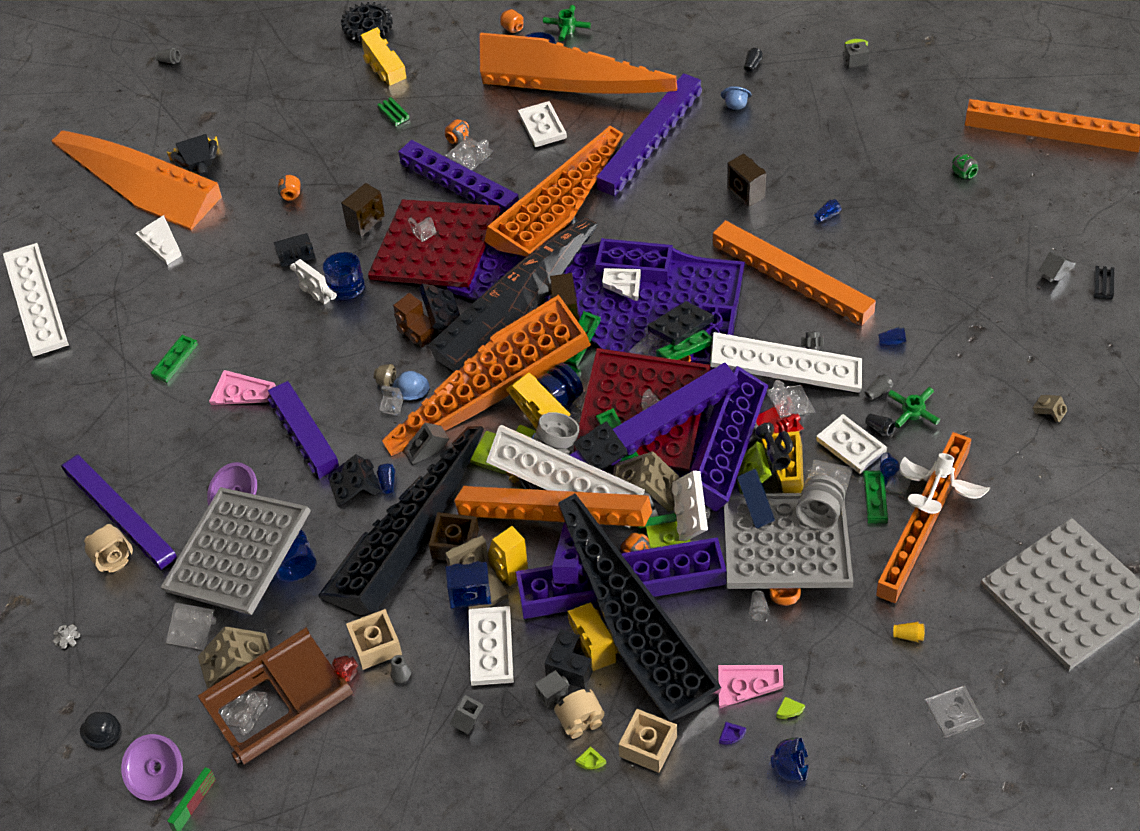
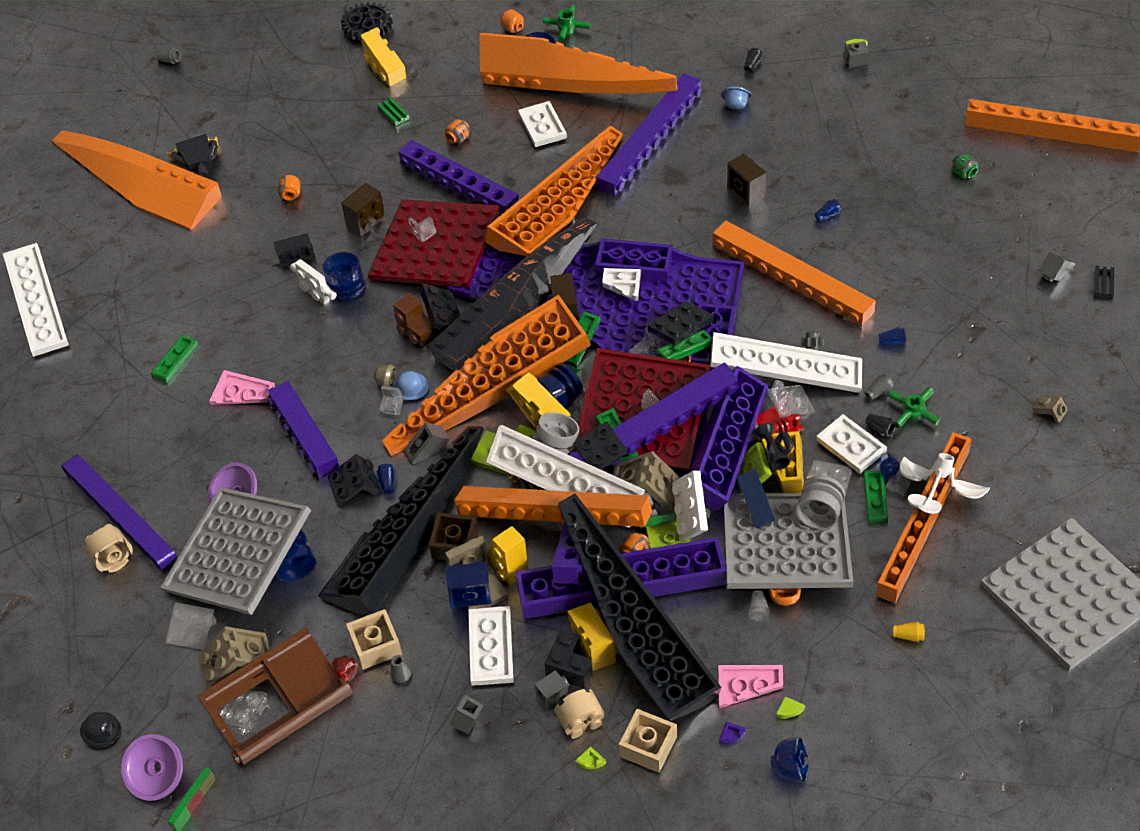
(66, 635): light grey plant -> none
(160, 240): white wing -> none
(470, 153): clear hinge -> none
(954, 711): clear tile -> none

